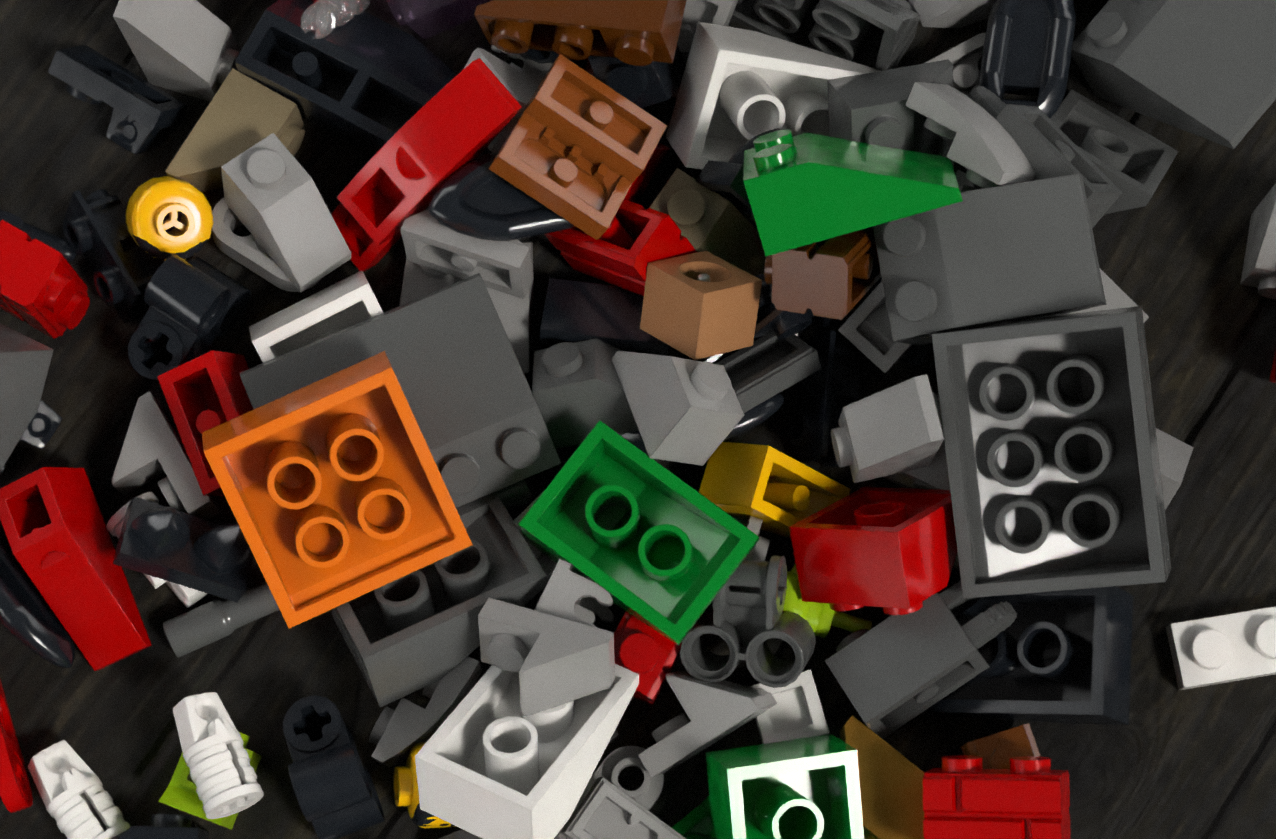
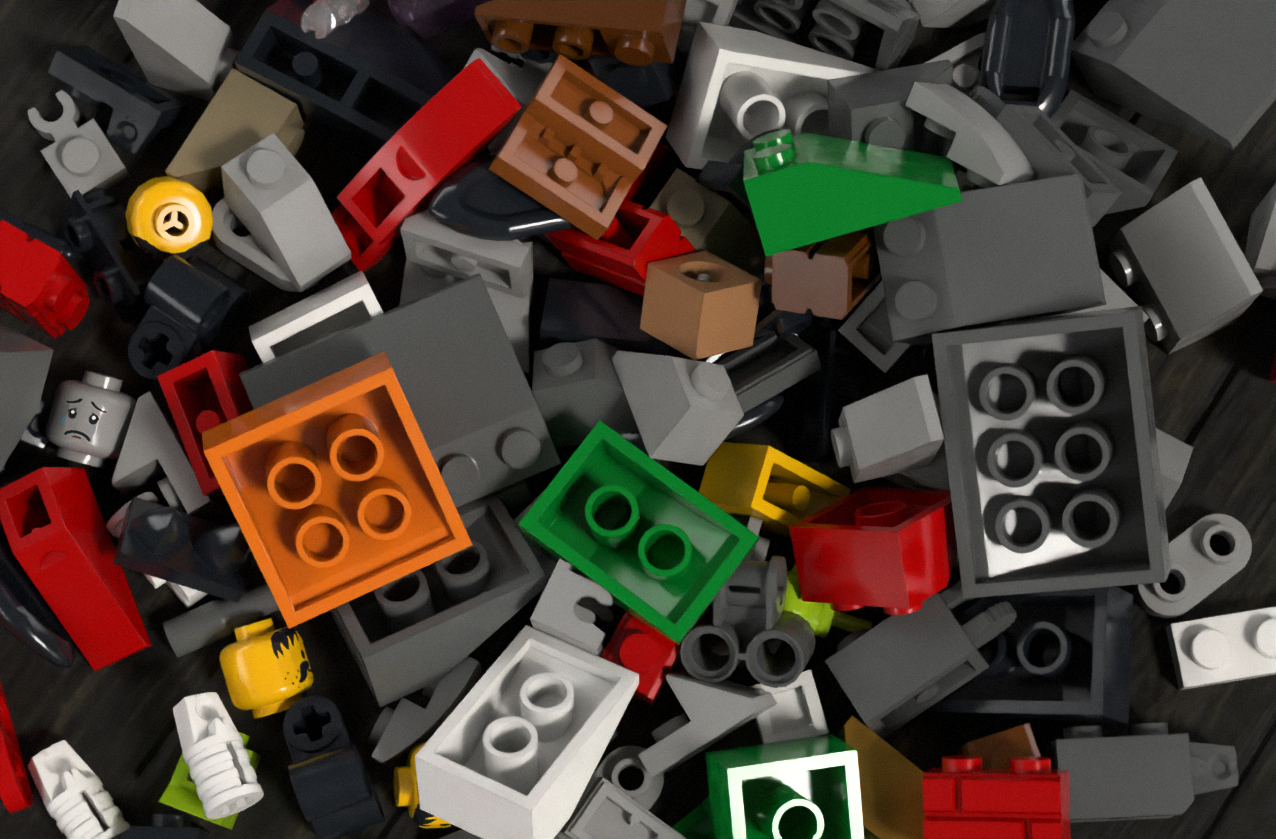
(80, 155): none -> light grey plate
(90, 419): none -> light grey head
(265, 668): none -> yellow head
(553, 655): light grey slope -> none
(1139, 773): none -> dark grey hinge
(1184, 268): none -> light grey slope
(1197, 566): none -> light grey plate

